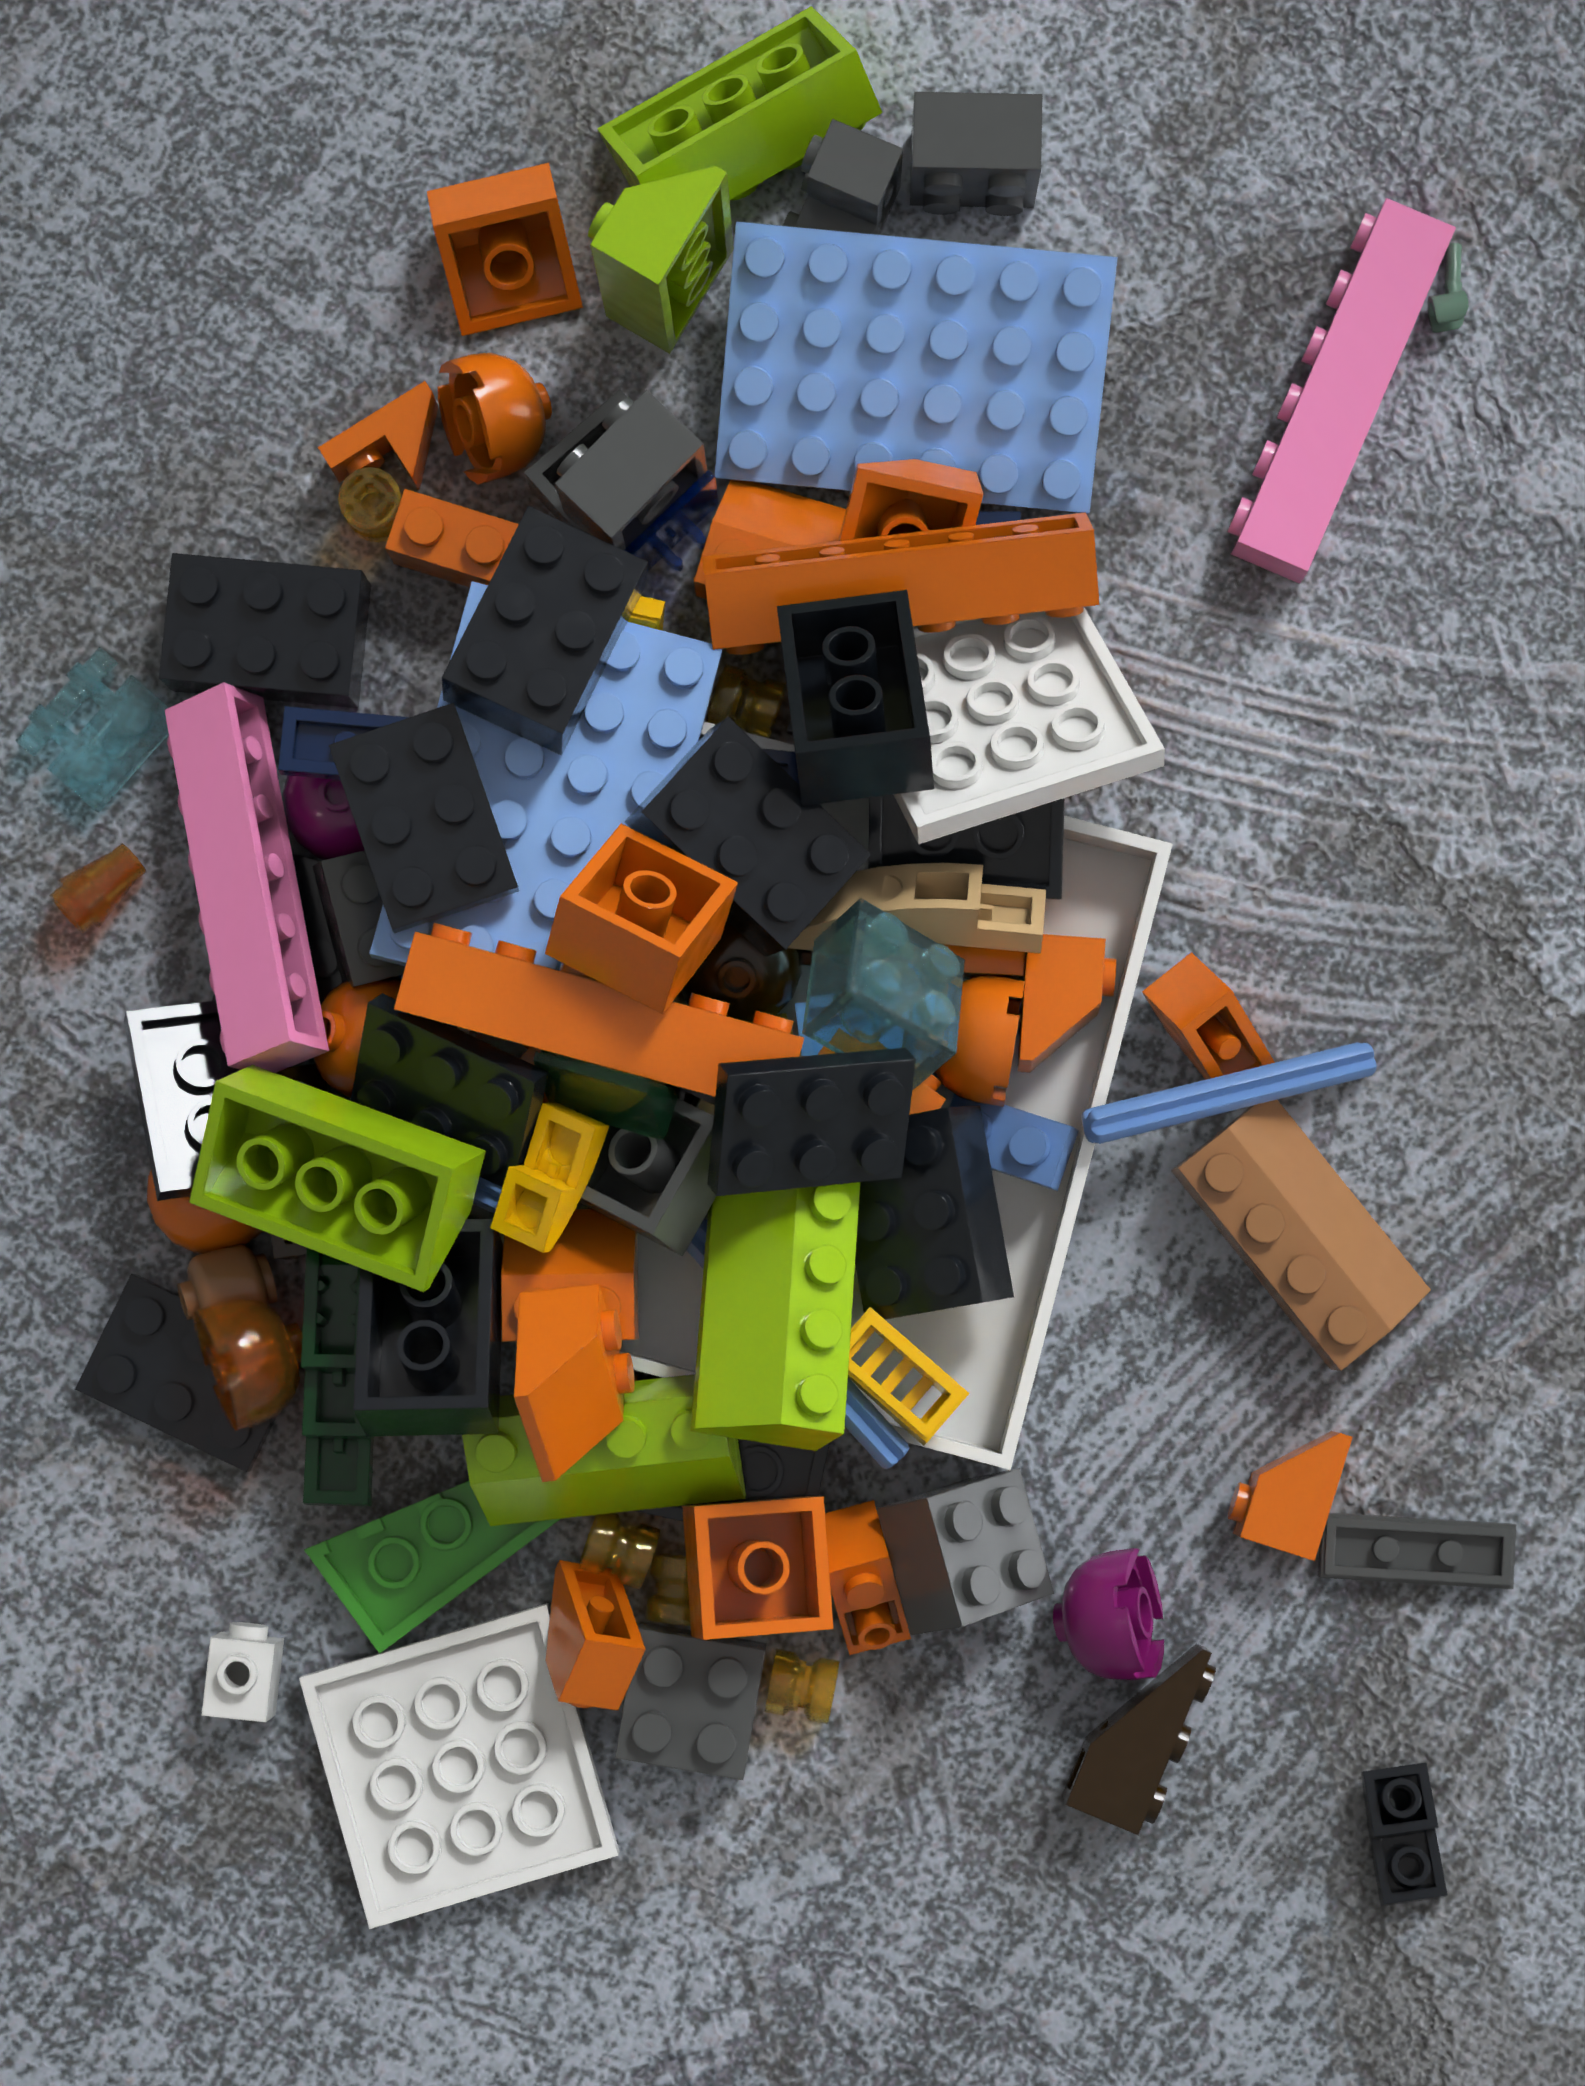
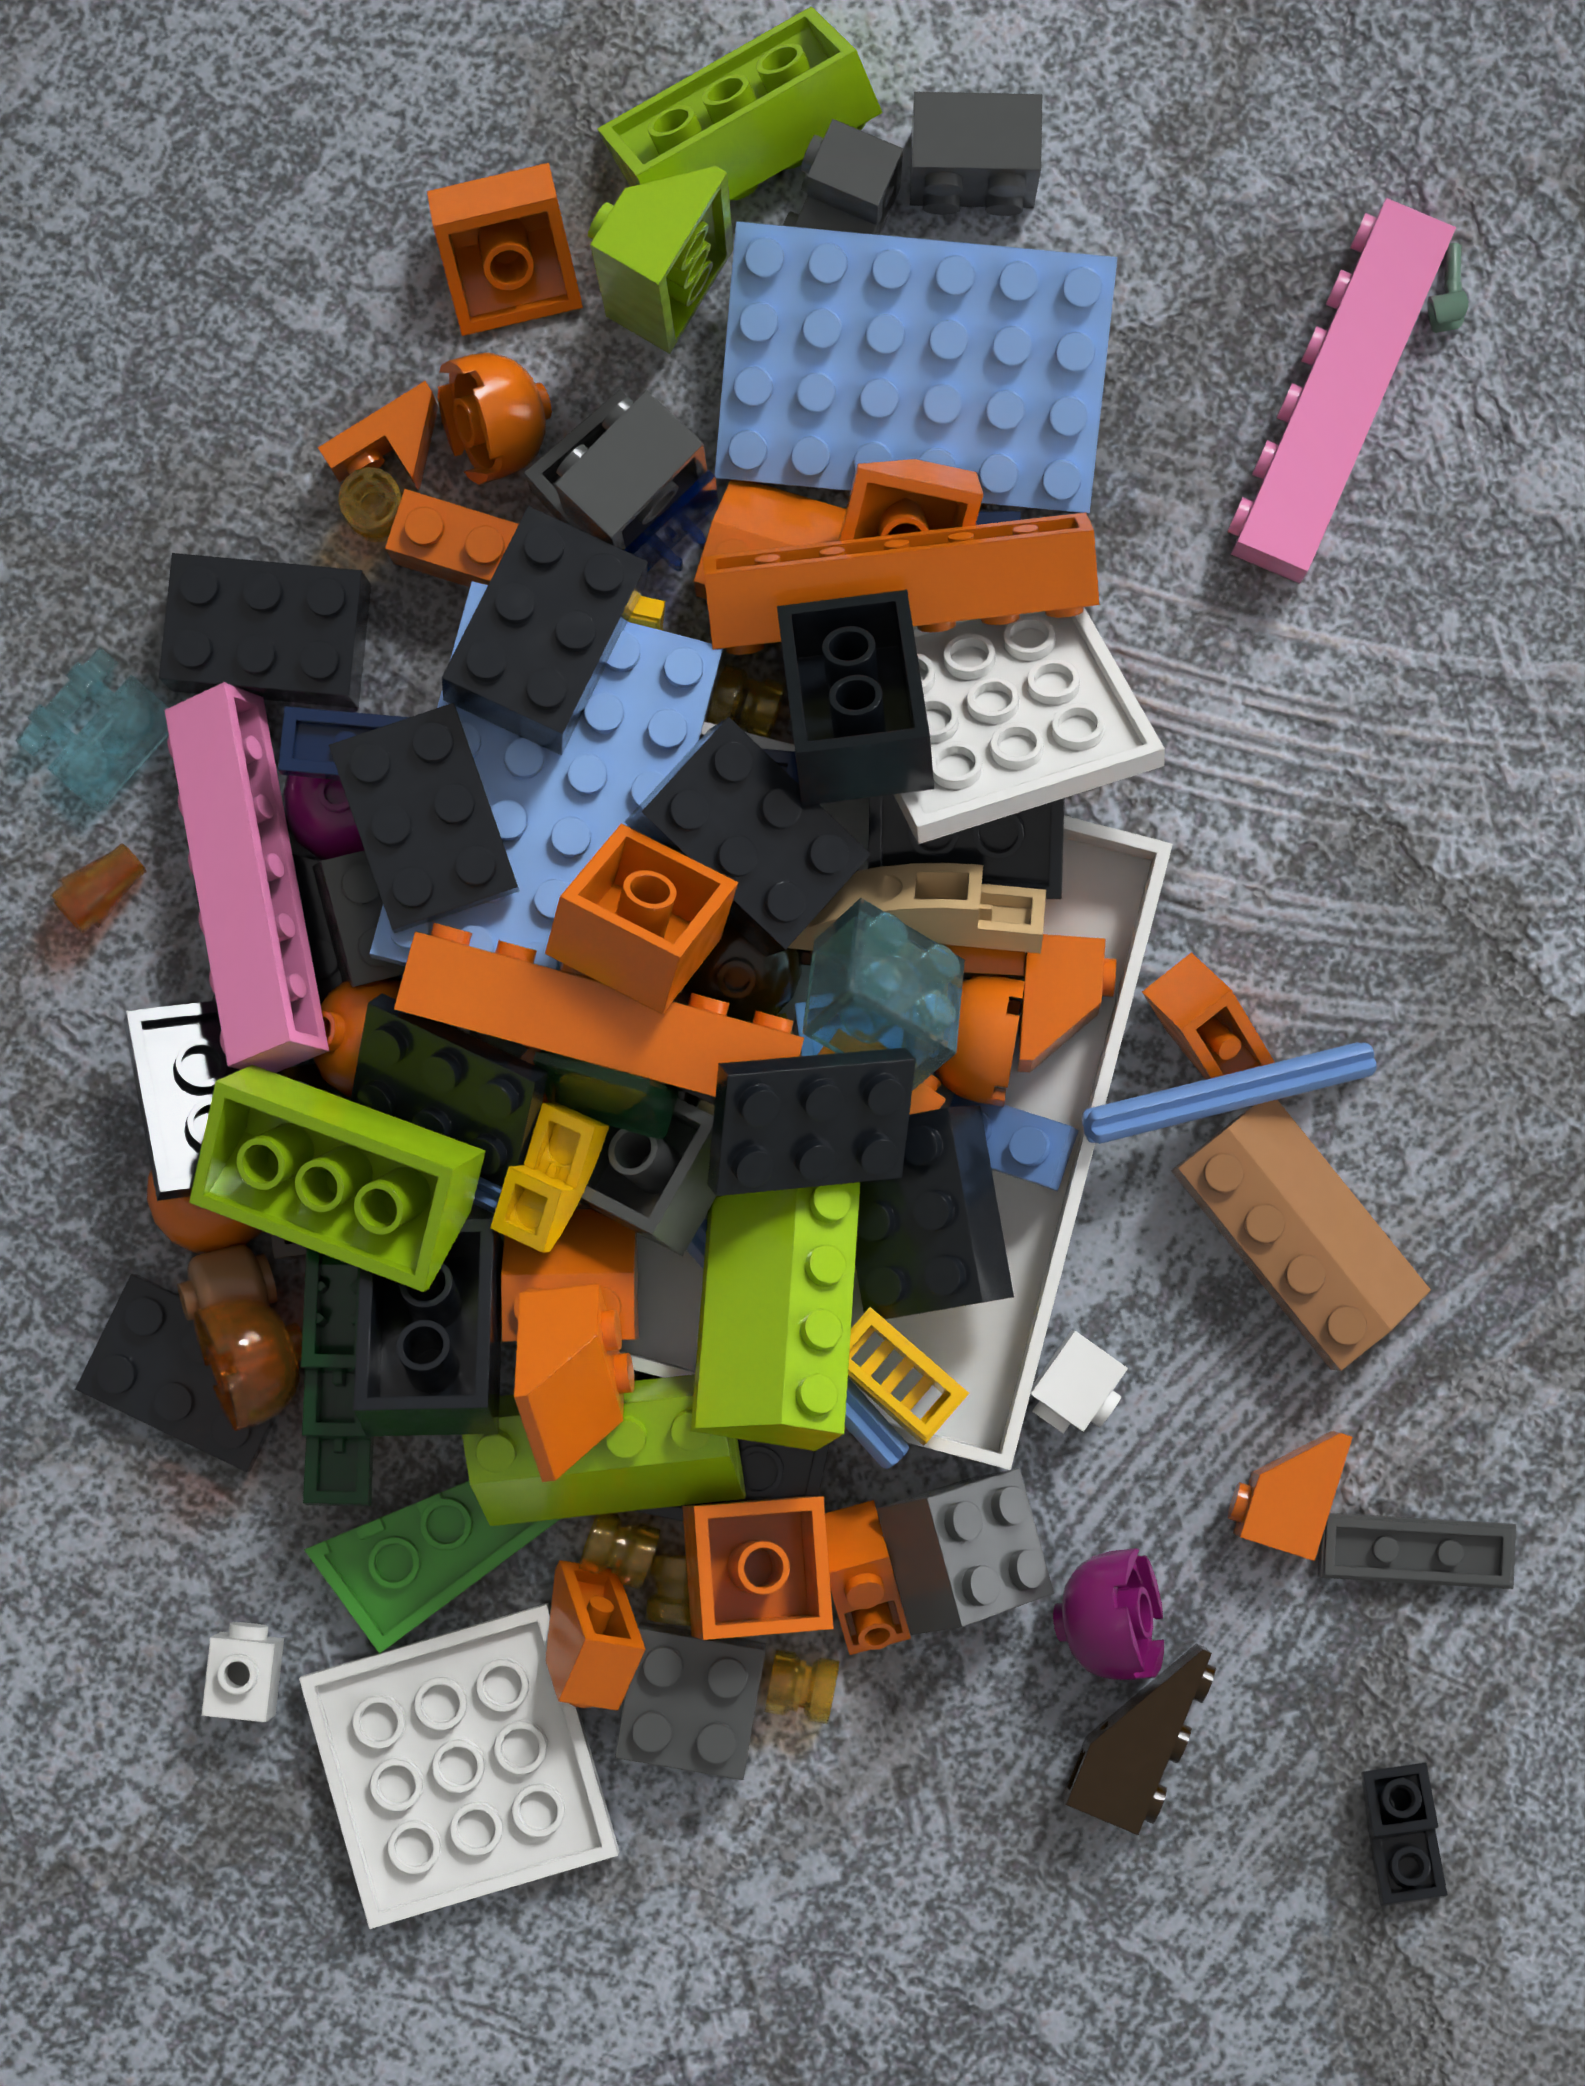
(1077, 1385): none -> white brick

